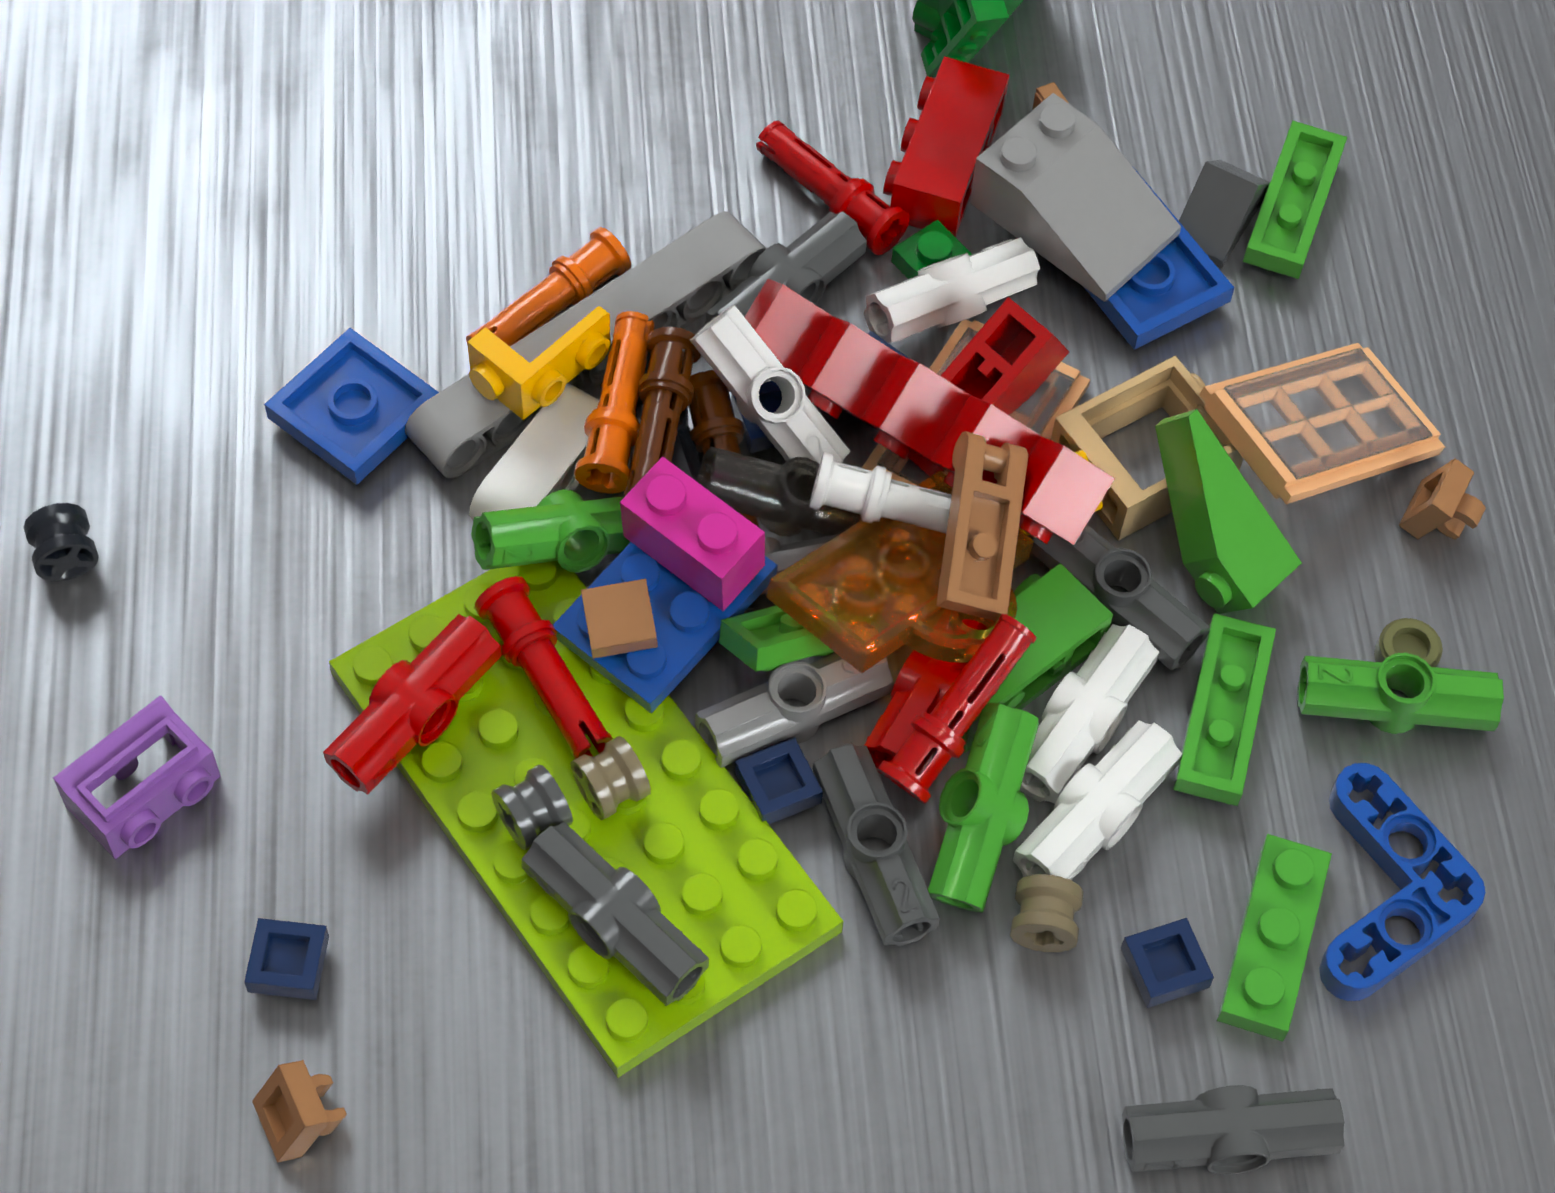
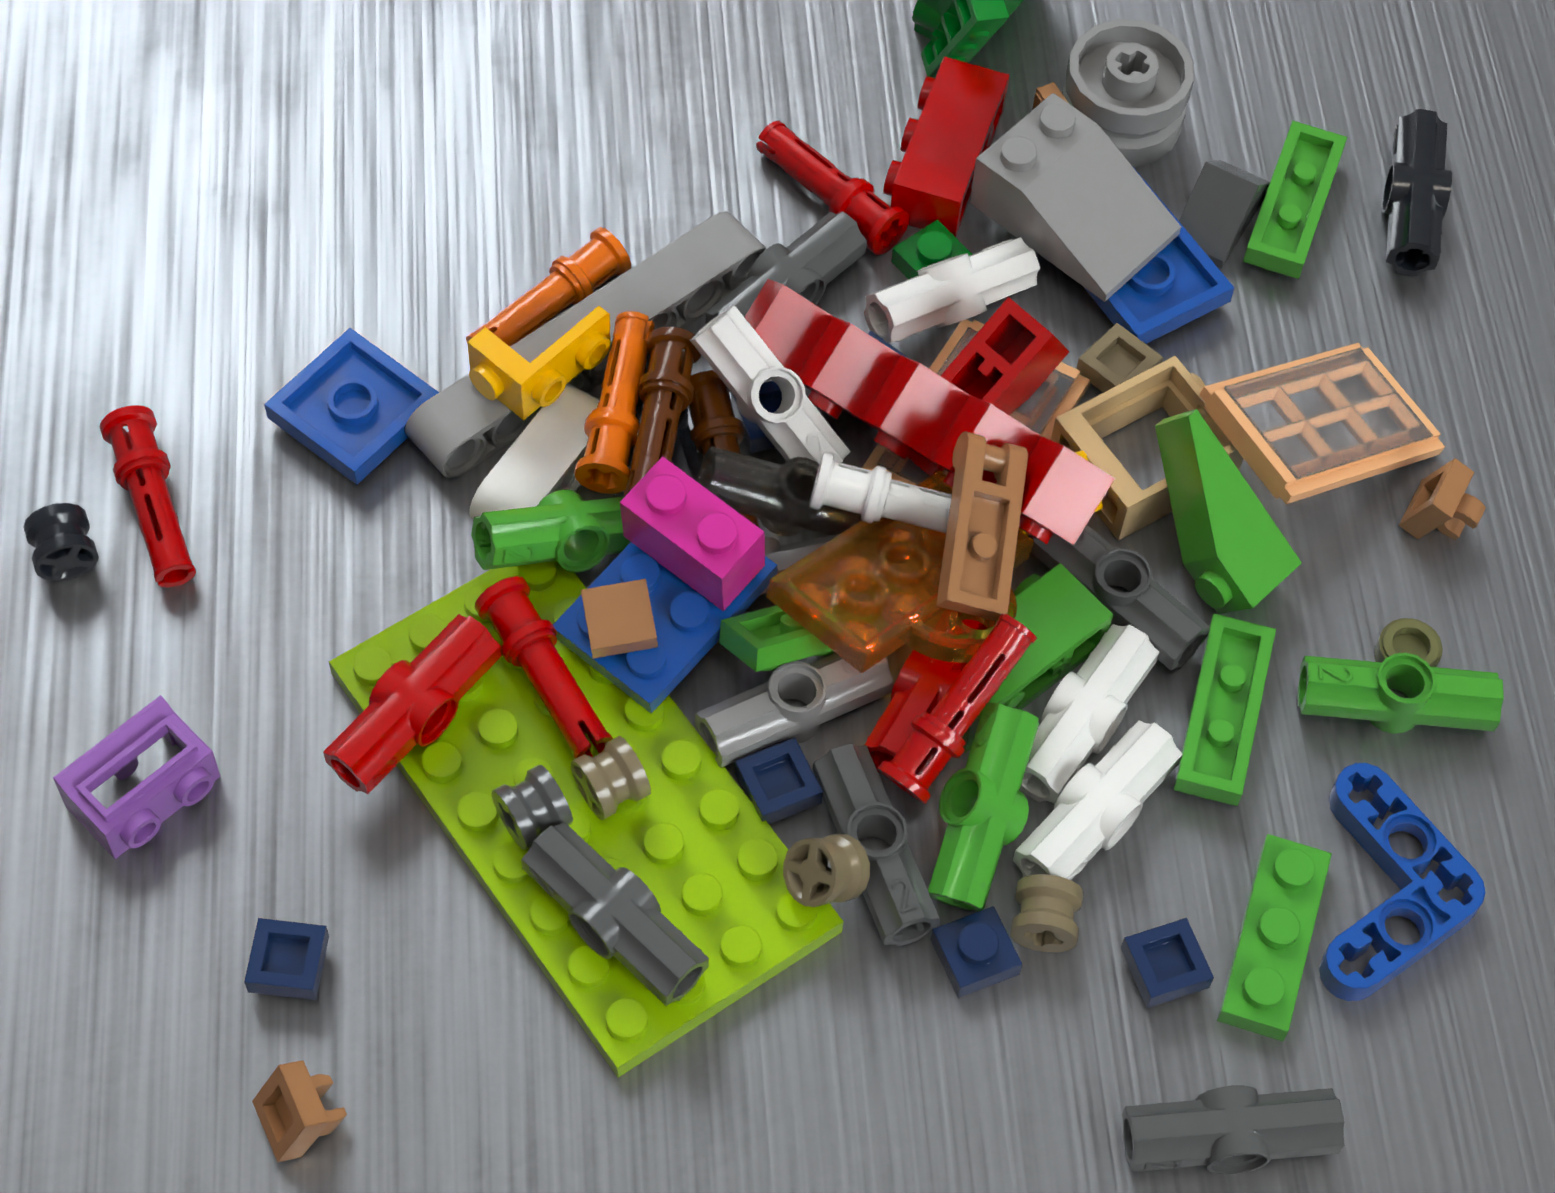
(143, 472): none -> red pin
(814, 882): none -> dark tan wheel
(976, 951): none -> dark blue plate
(1116, 359): none -> dark tan plate
(1132, 84): none -> light grey wheel
(1416, 193): none -> black piece

